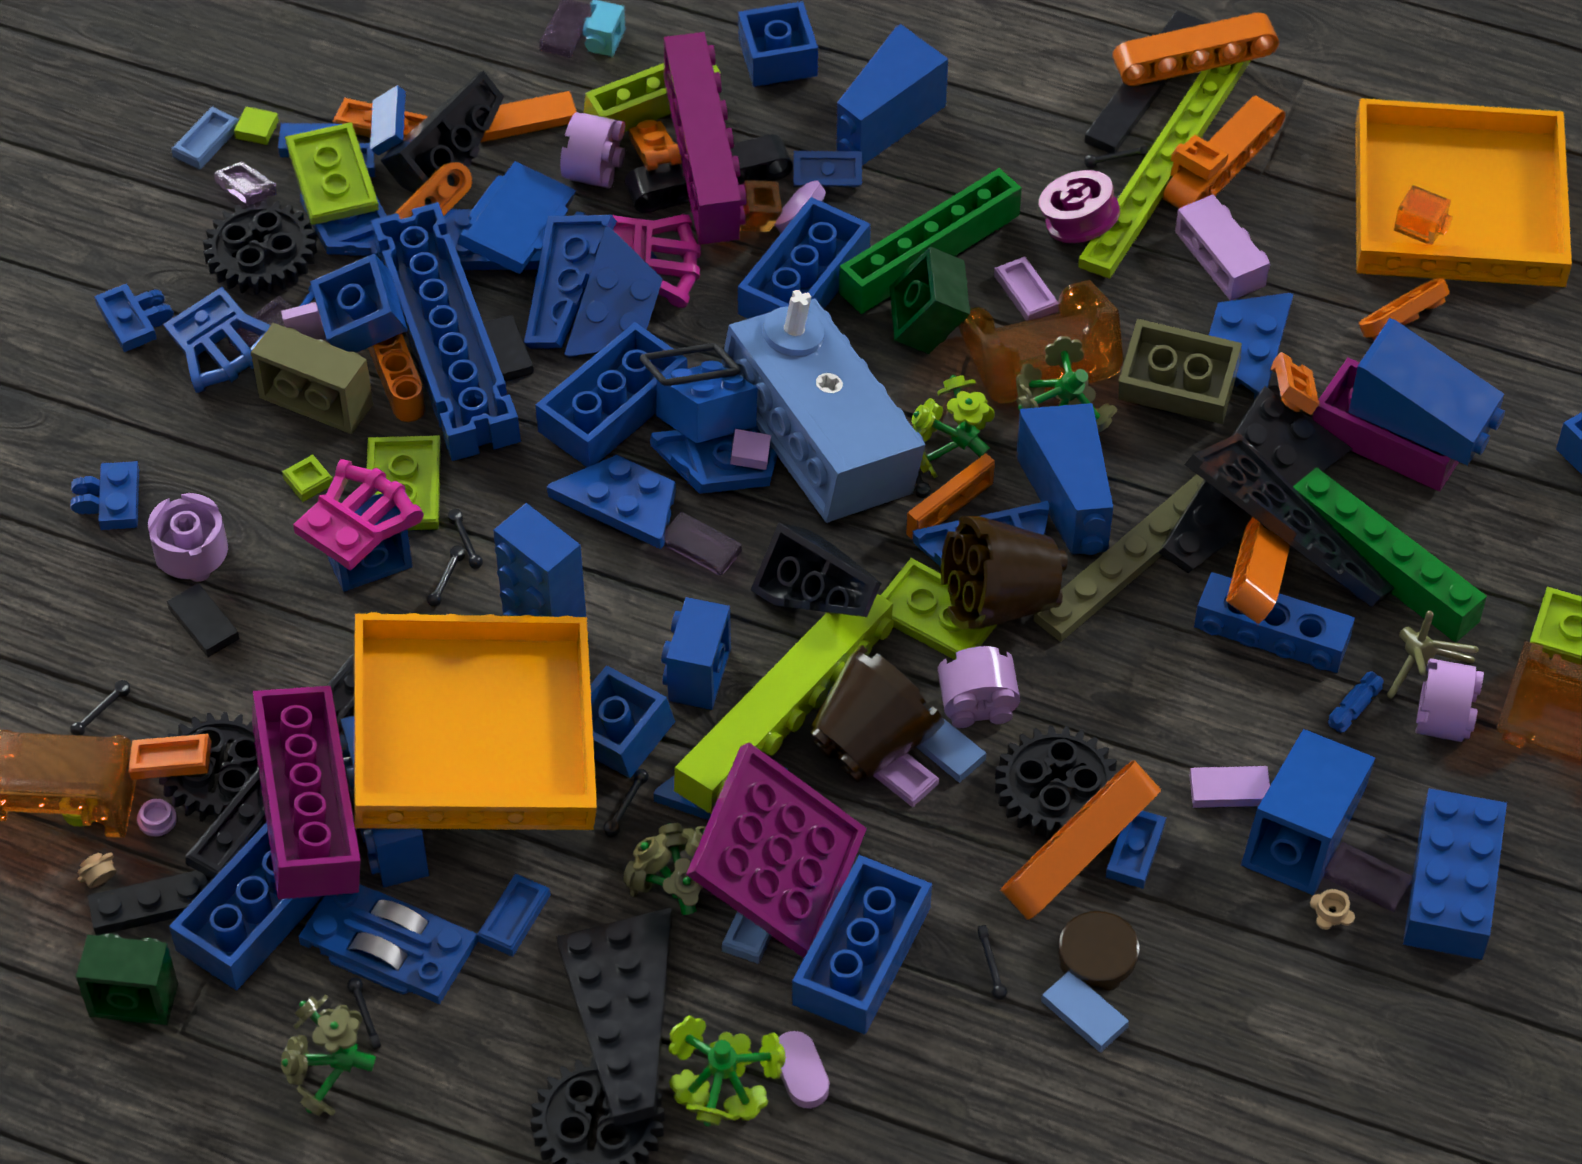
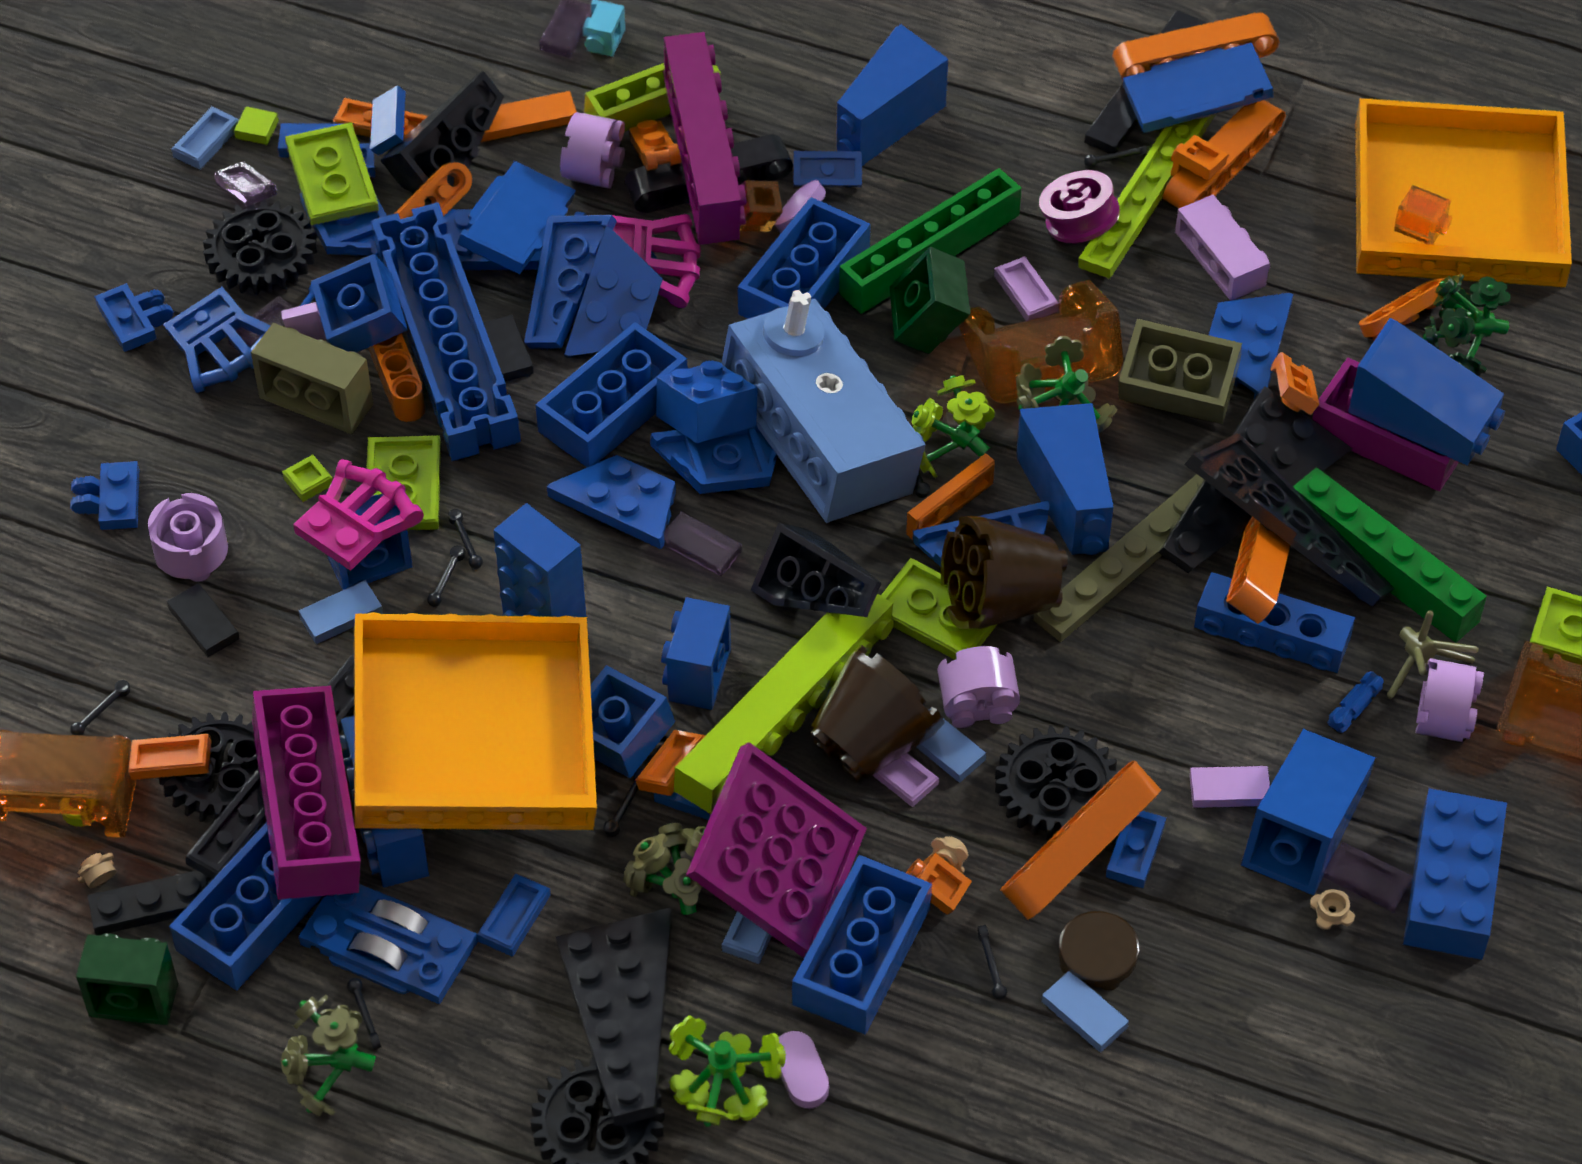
(156, 817): lavender plate -> none
(338, 611): none -> medium blue tile
(645, 359): black piece -> none
(660, 771): none -> orange tile
(750, 449): lavender tile -> none
(778, 43): blue brick -> none
(946, 881): none -> orange bracket
(951, 850): none -> tan plate
(1197, 86): none -> blue piece
(1464, 318): none -> dark green plant

